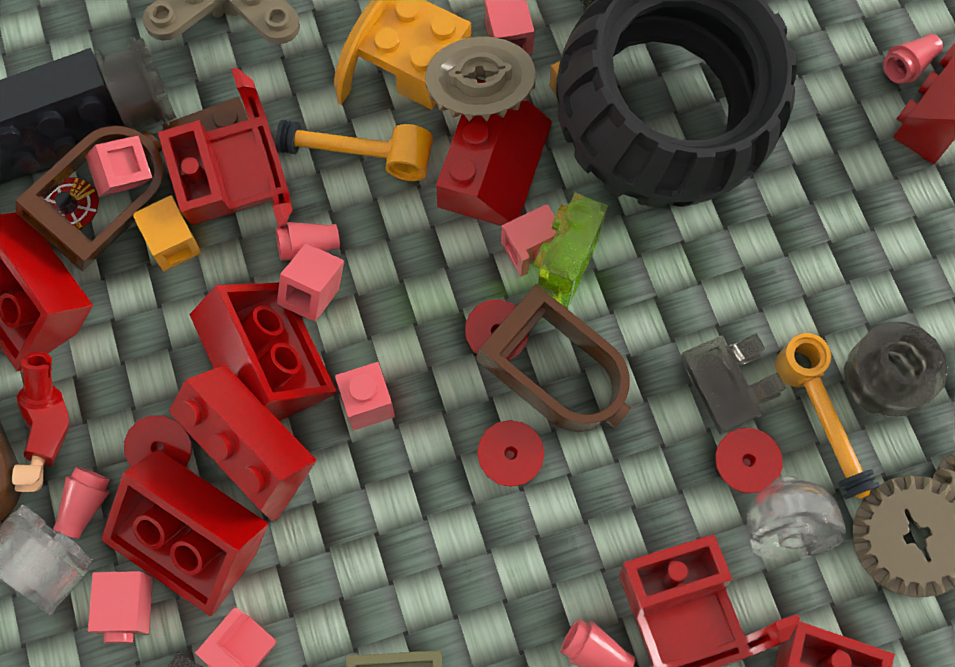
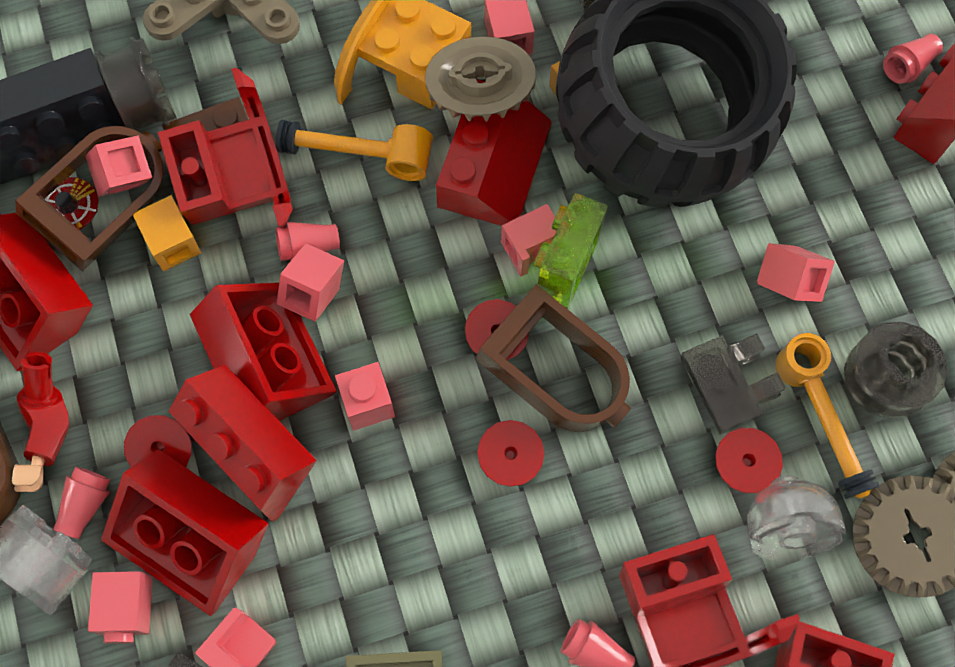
(795, 272): none -> coral panel

